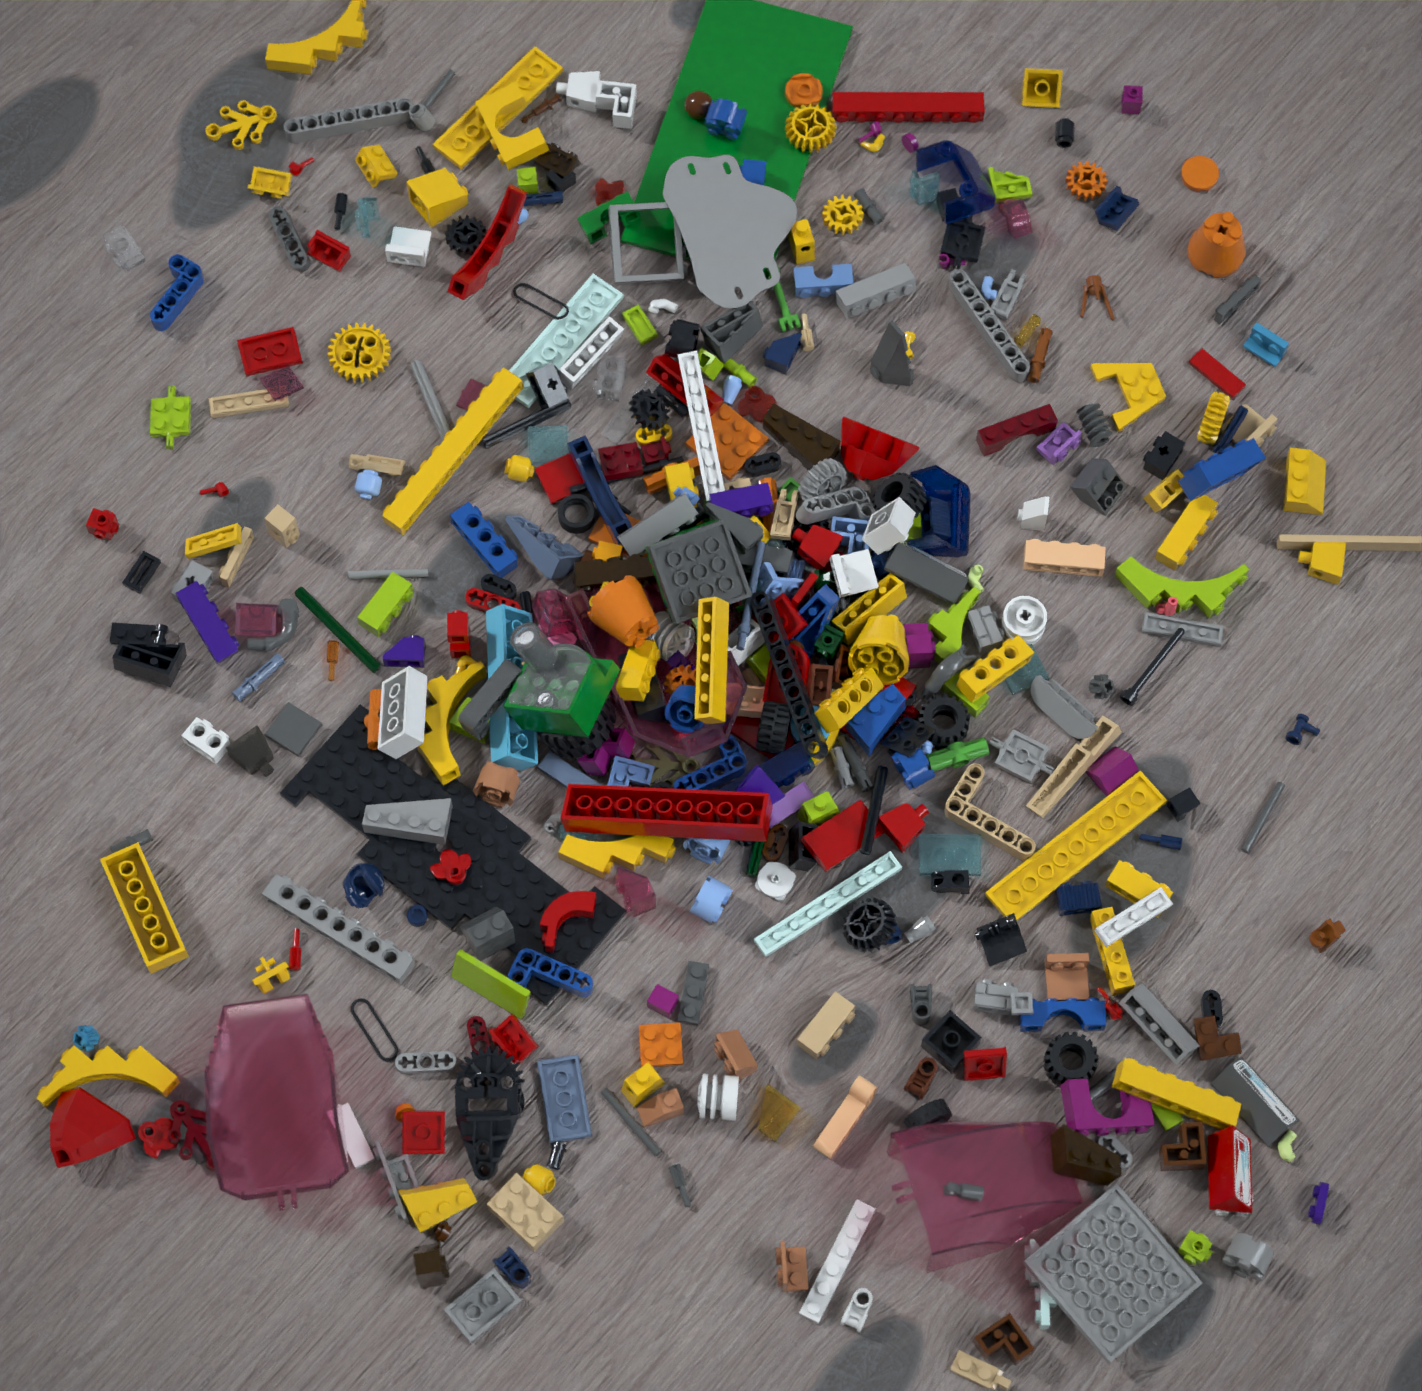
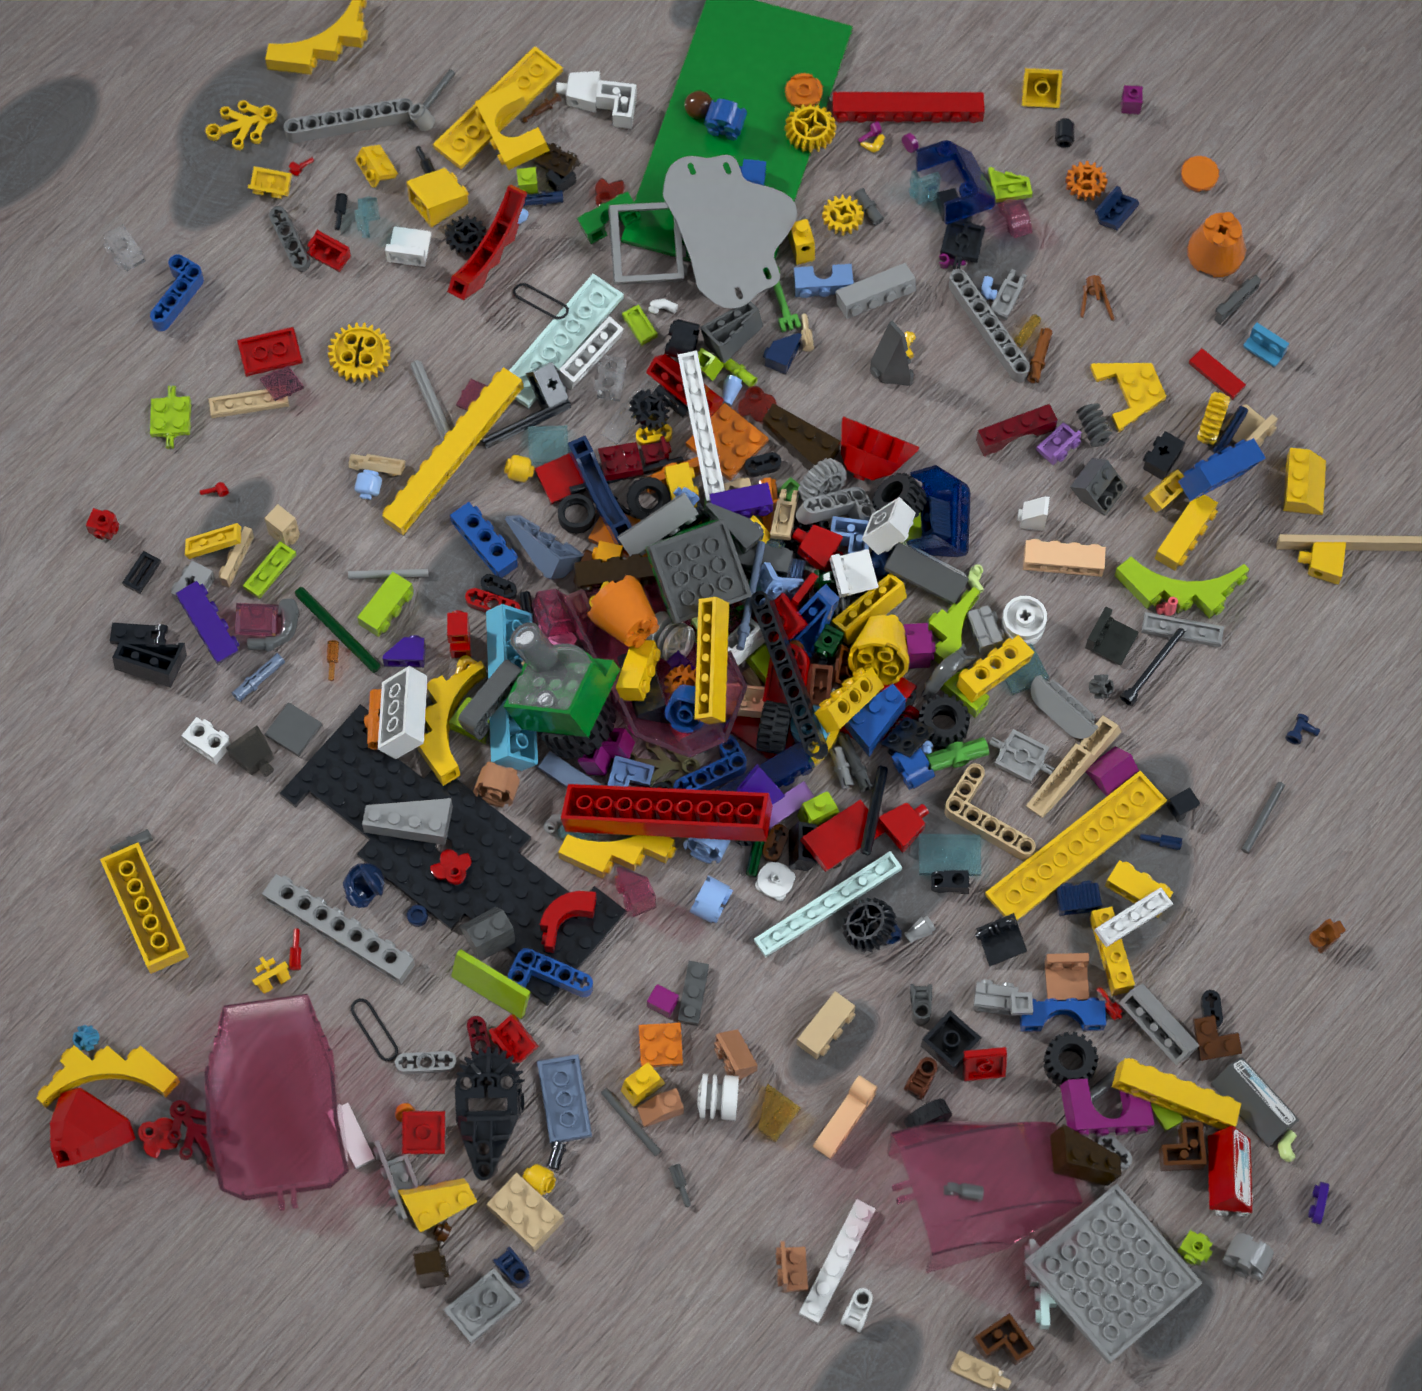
(269, 570): none -> lime plate
(641, 485): none -> black tyre
(1111, 638): none -> pearl dark grey bracket

